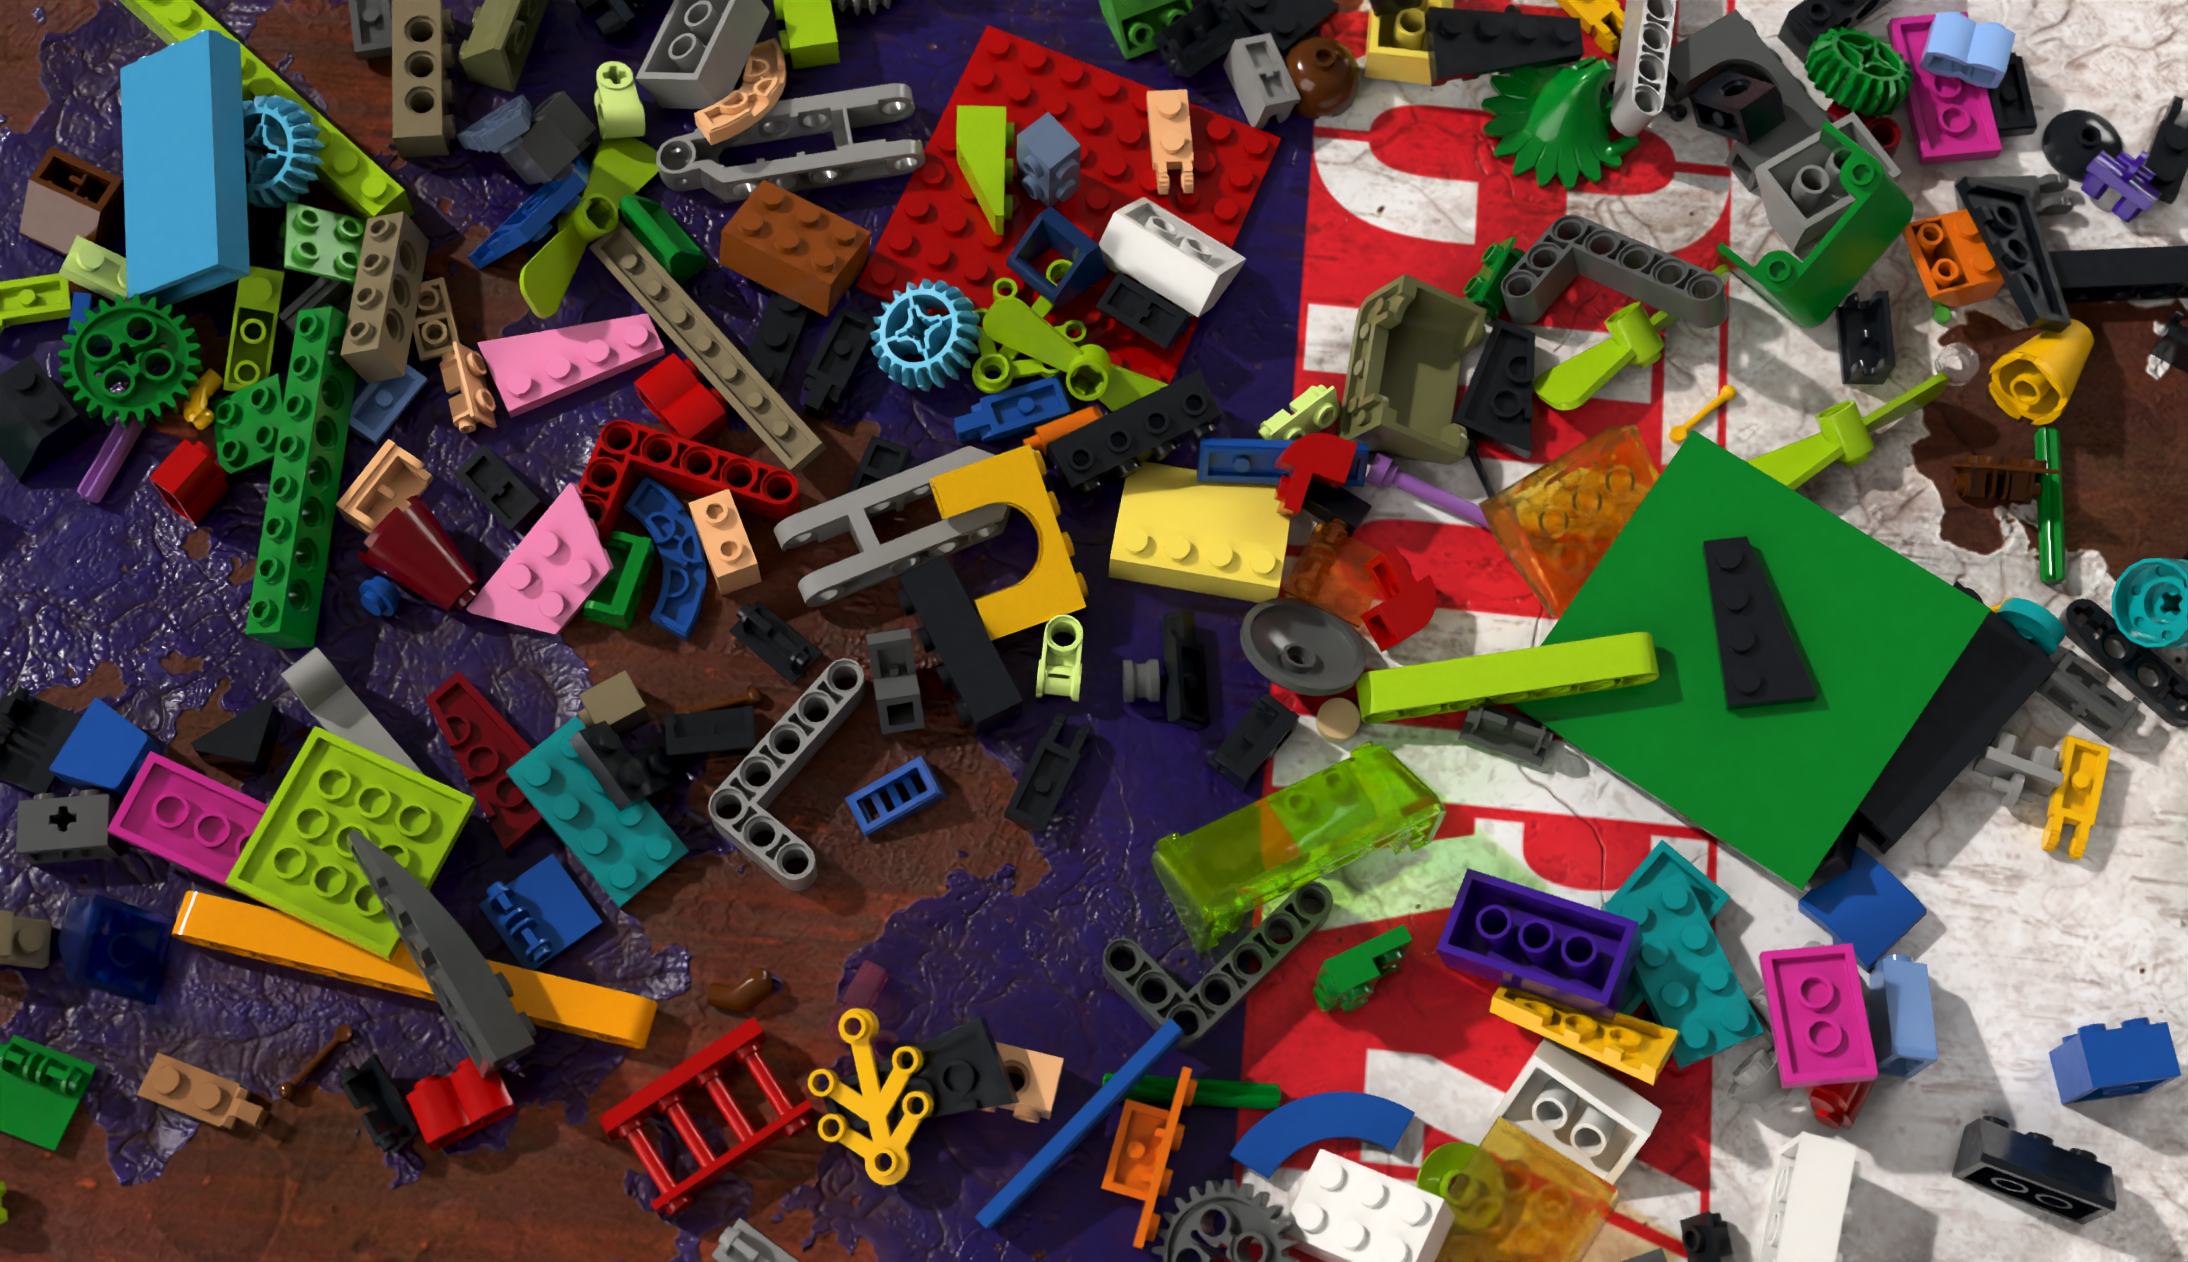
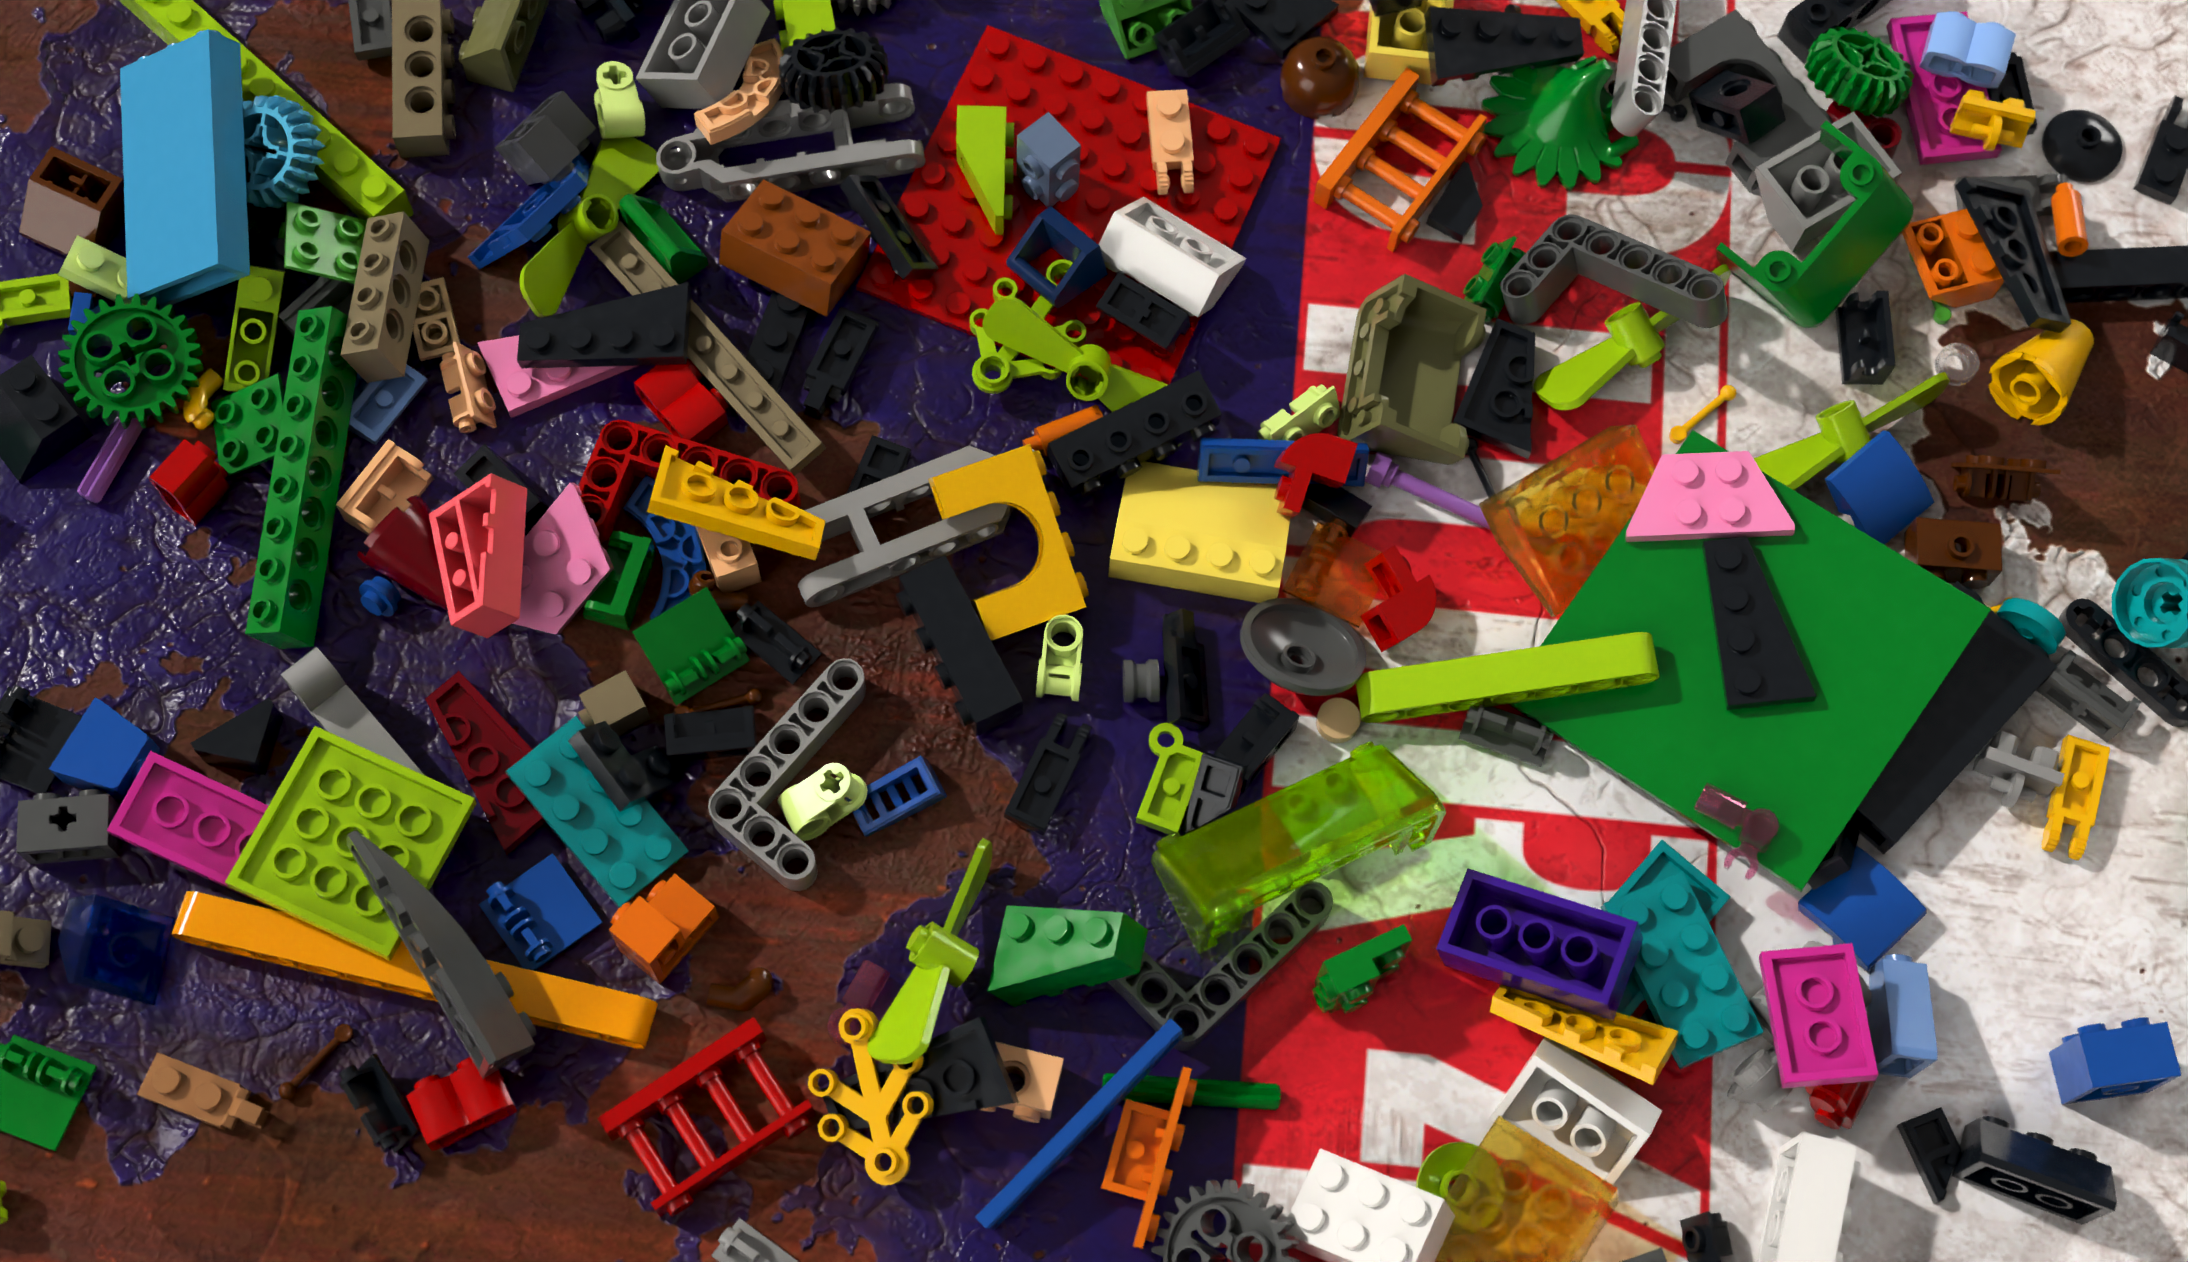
(482, 554): none -> coral wedge
(499, 129): sand blue wing -> none
(620, 332): none -> black wing
(664, 928): none -> orange brick
(691, 646): none -> green hinge
(709, 502): none -> yellow wing
(727, 602): none -> reddish brown arm
(820, 800): none -> yellowish green piece
(833, 70): none -> black gear
(888, 227): none -> black plate
(895, 681): dark grey brick -> none
(939, 960): none -> lime piece
(945, 338): medium azure gear -> none
(1014, 411): blue hinge -> none
(1062, 948): none -> green wedge
(1171, 782): none -> lime hinge
(1214, 790): none -> black tile
(1261, 80): light grey hinge -> none
(1317, 1119): blue tile -> none
(1382, 126): none -> orange fence
(1457, 206): none -> black tile
(1708, 499): none -> bright pink wing
(1758, 825): none -> clear pink bar
(1880, 488): none -> blue slope
(1932, 1150): none -> black tile
(1956, 550): none -> reddish brown brick
(1992, 121): none -> yellow hips
(2050, 508): green axle -> none
(2069, 221): none -> orange cylinder
(2125, 176): dark purple hips -> none

